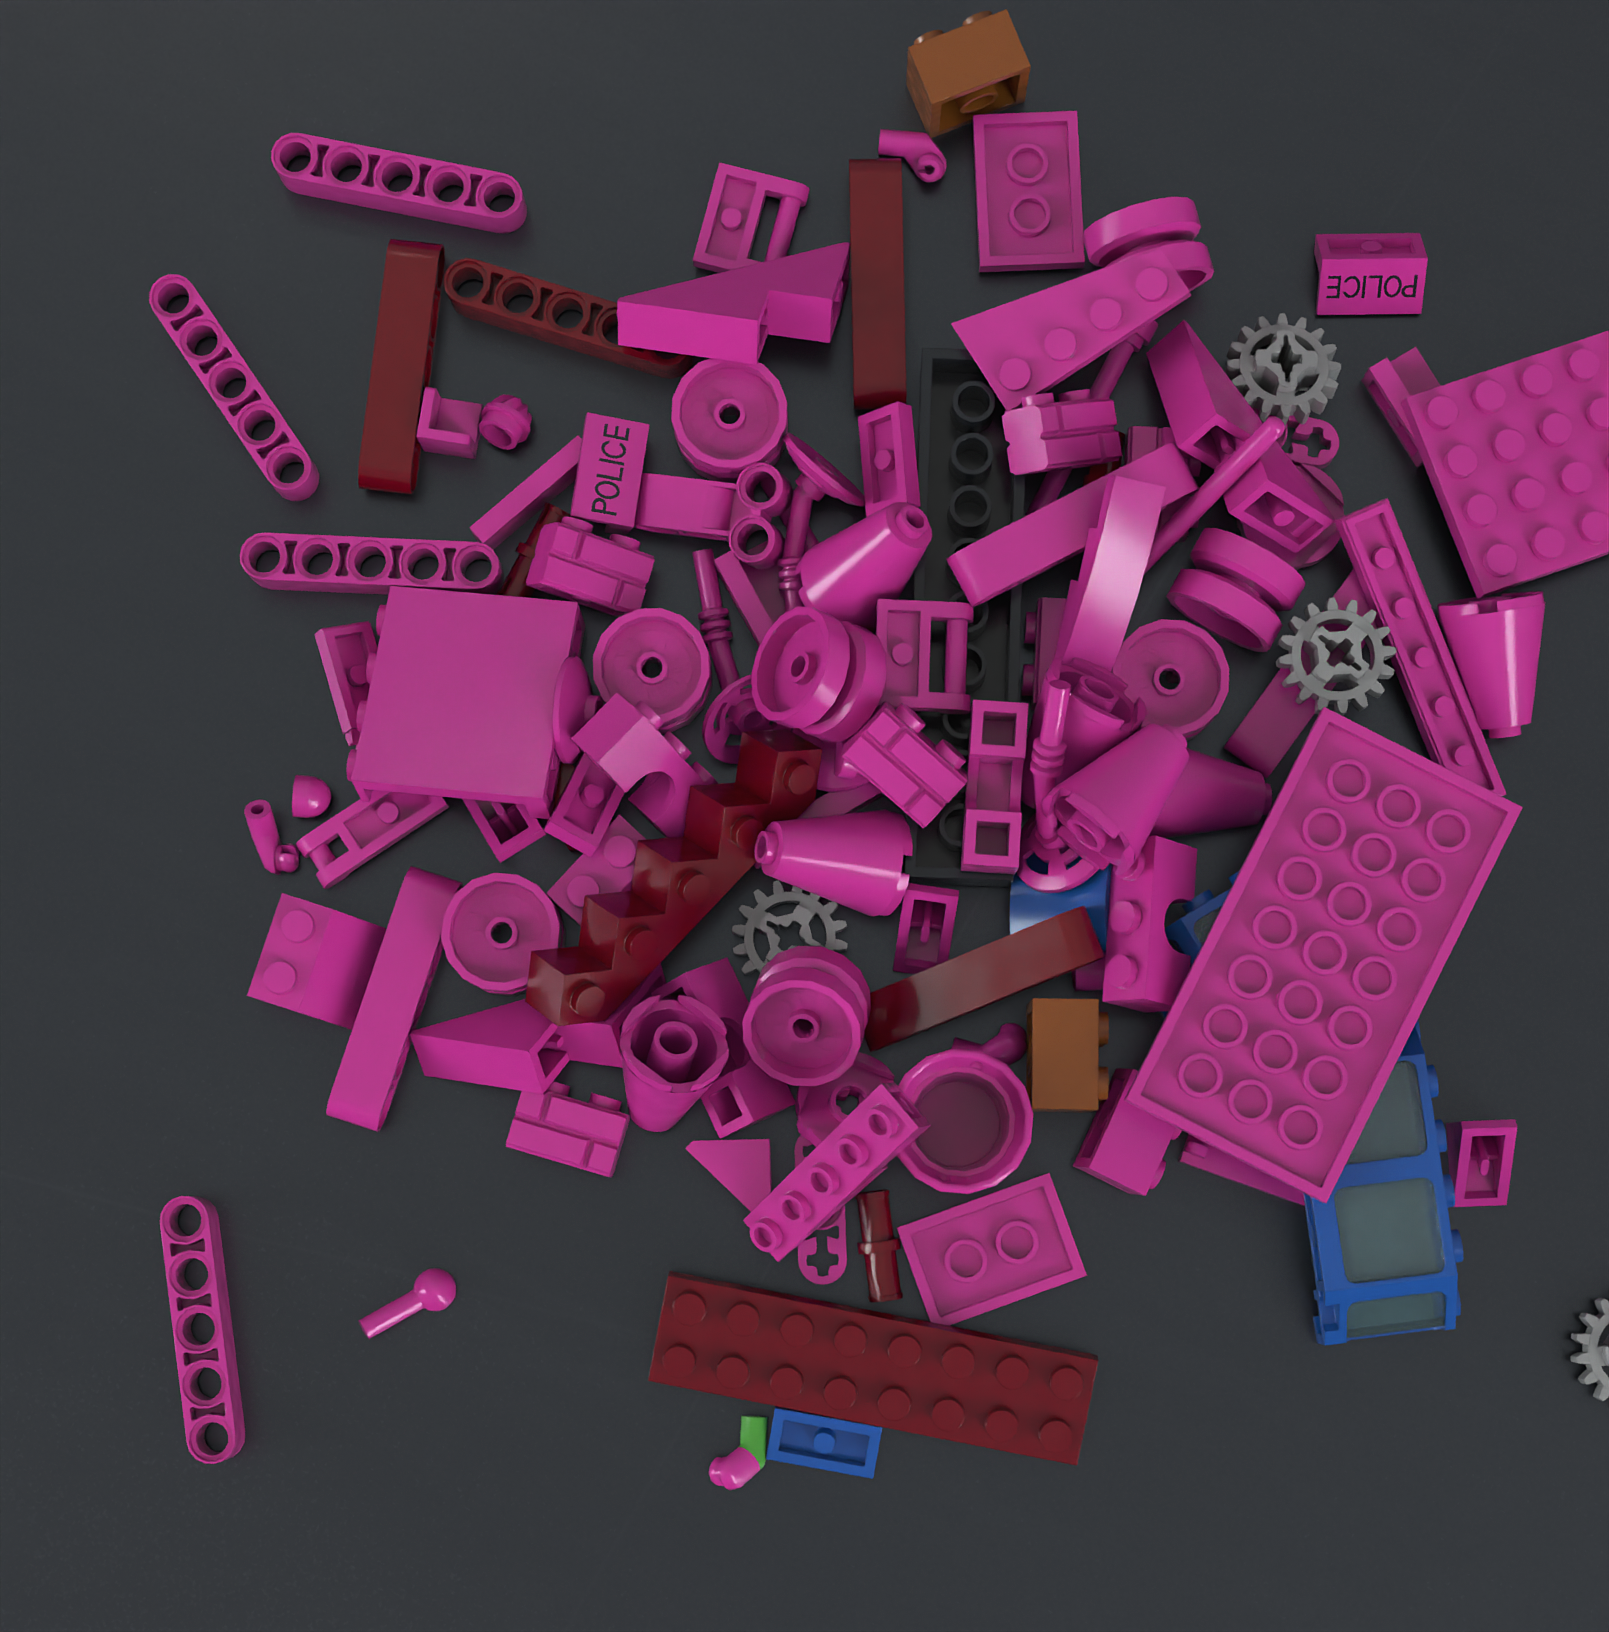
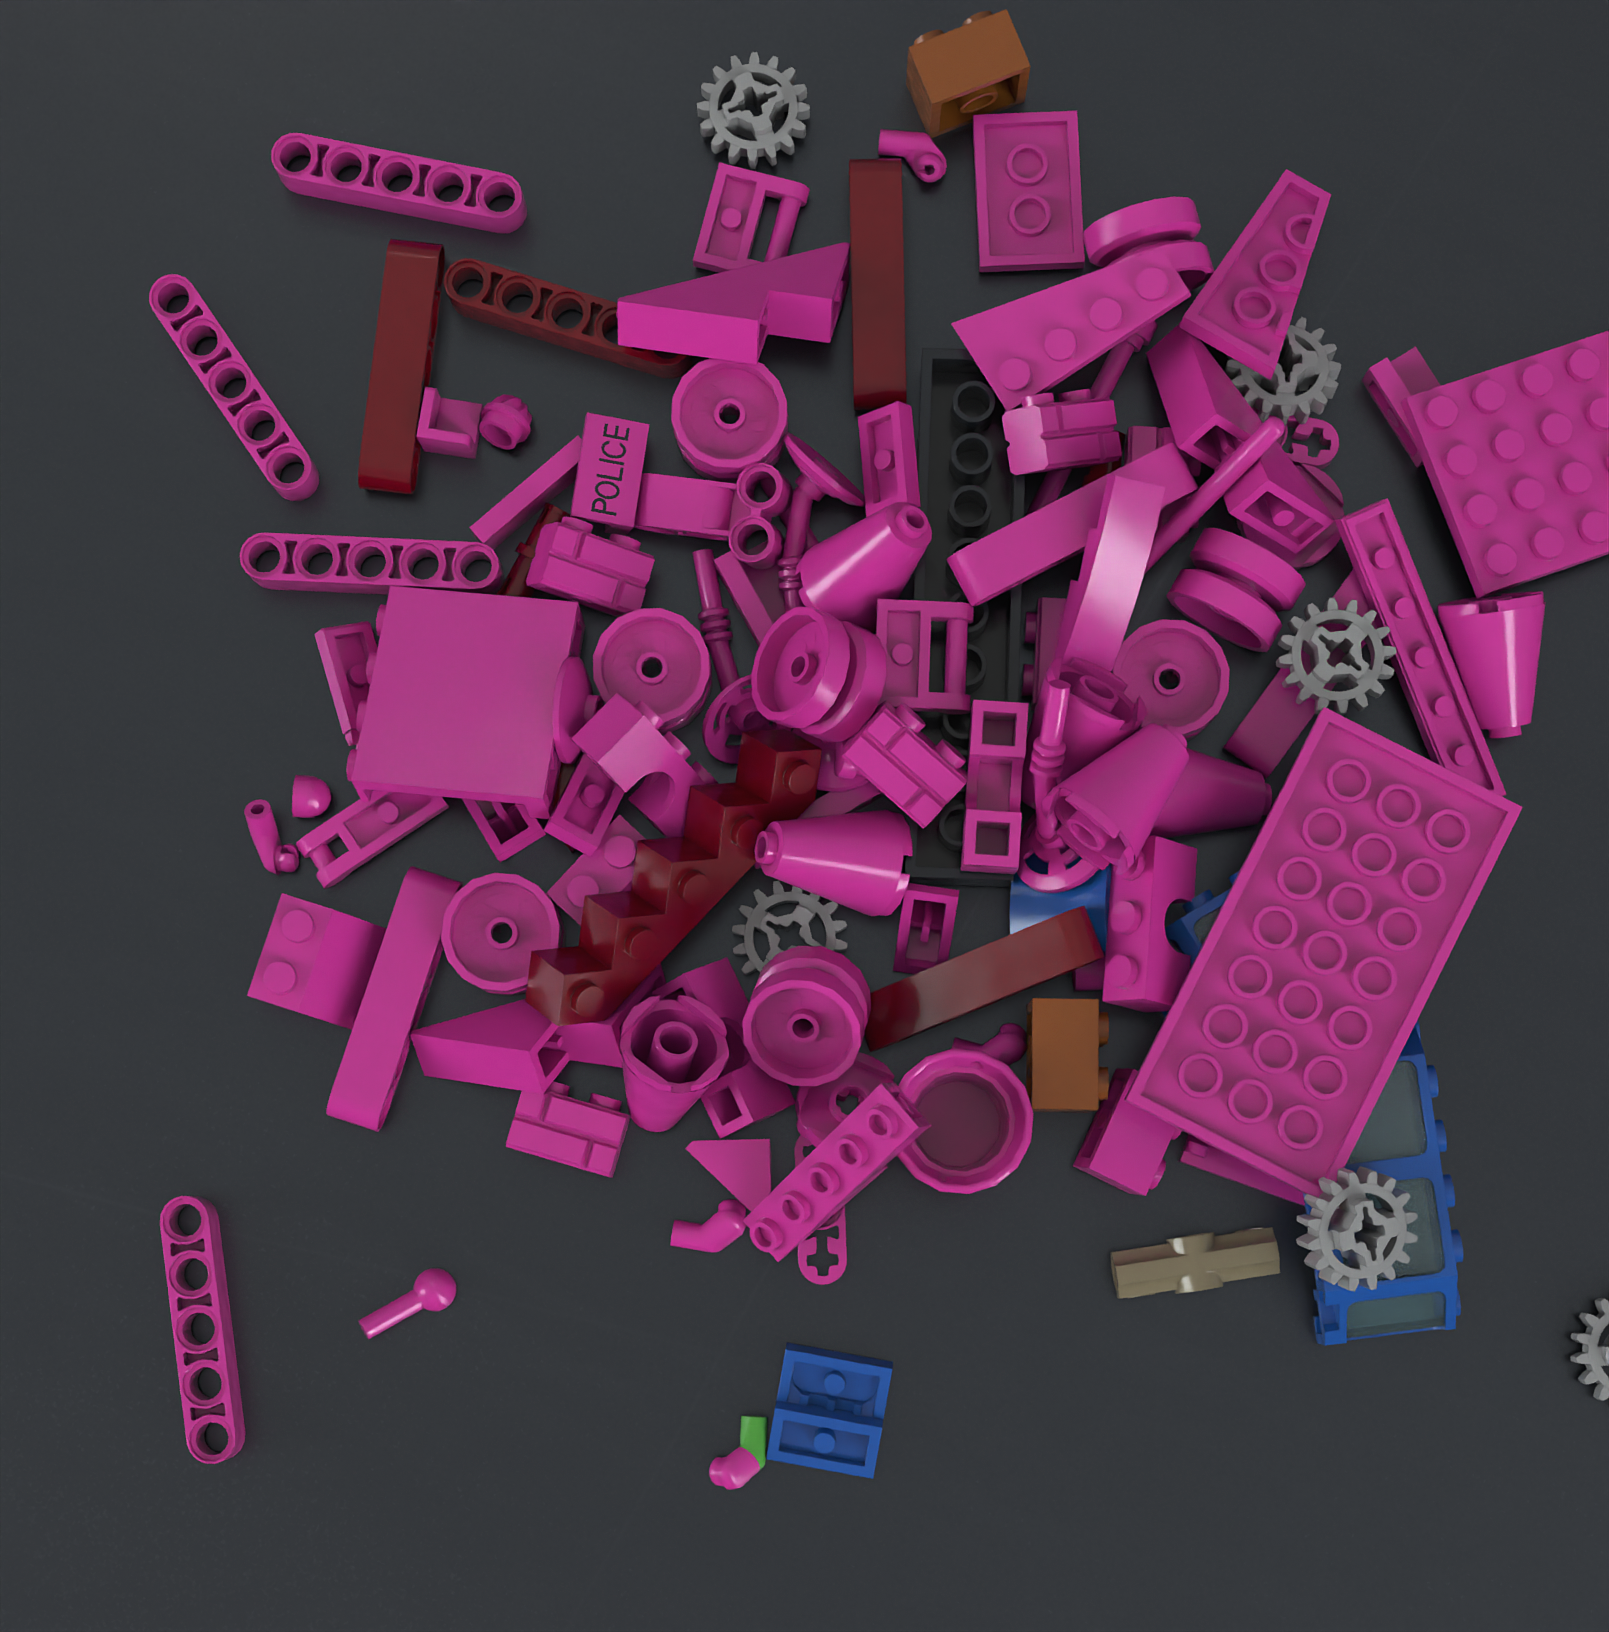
(715, 1233): none -> dark pink arm
(737, 120): none -> light grey gear
(873, 1368): dark red plate -> none
(878, 1246): dark red pin -> none
(991, 1251): dark pink plate -> none
(1195, 1262): none -> dark tan piece
(1258, 282): none -> dark pink wing
(1349, 1222): none -> light grey gear
(1370, 273): dark pink panel -> none
(1481, 1160): dark pink slope -> none

